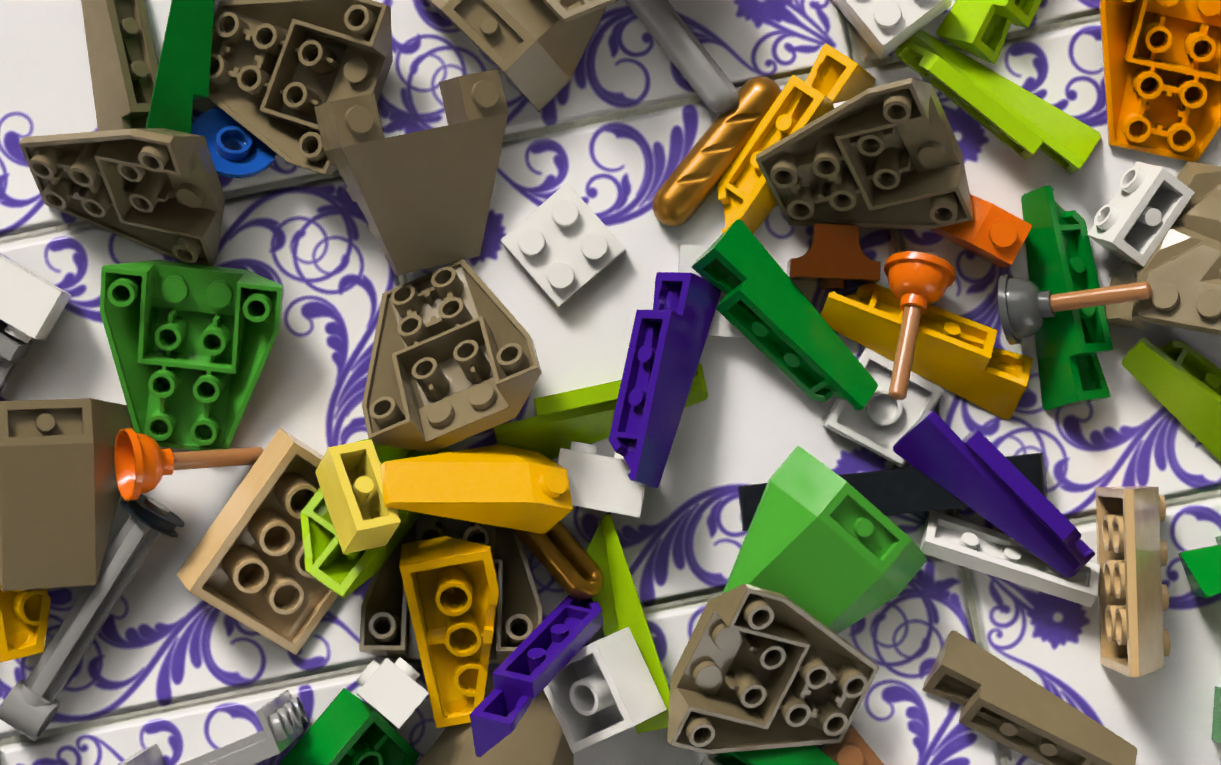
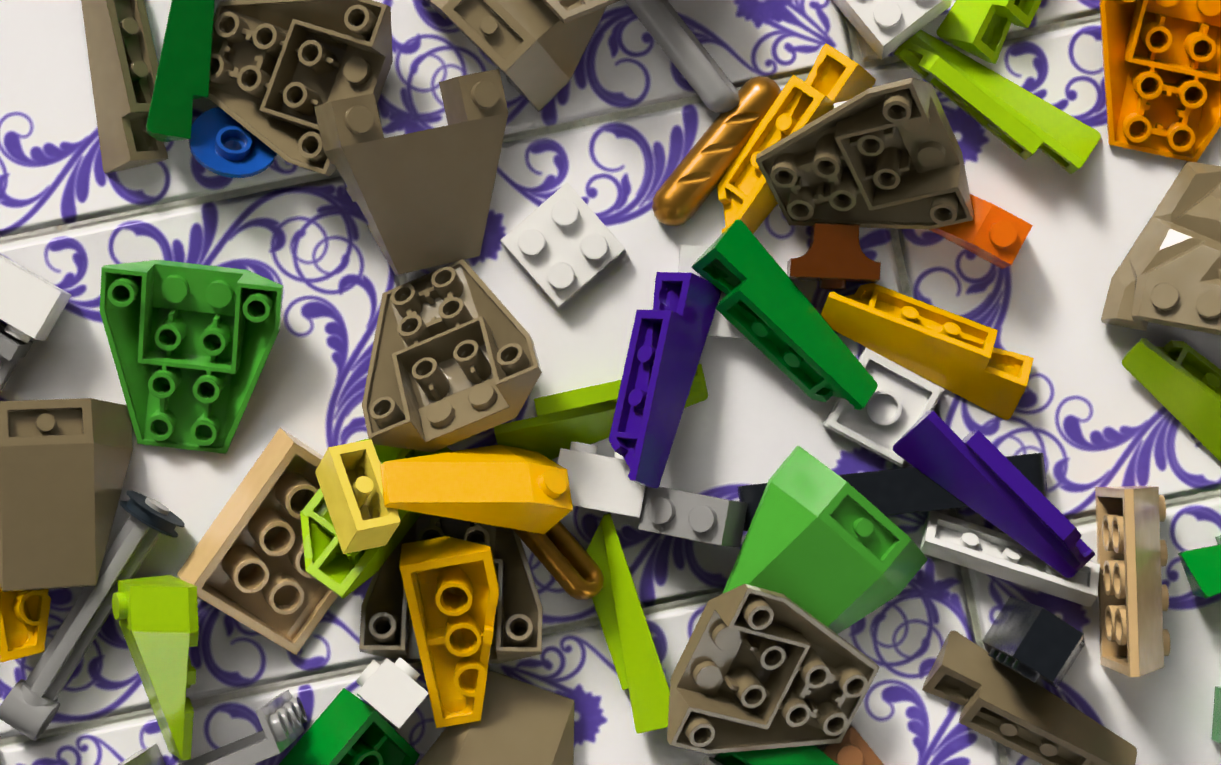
(135, 184): dark tan wedge -> none
(142, 463): orange piece -> none
(159, 627): none -> lime wedge
(532, 669): dark purple wedge -> none
(603, 691): white brick -> none
(693, 516): none -> light grey brick
(917, 282): orange piece -> none
(1025, 307): dark grey piece -> none
(1033, 642): none -> black wedge
(1069, 342): green wedge -> none
(1140, 213): white brick -> none

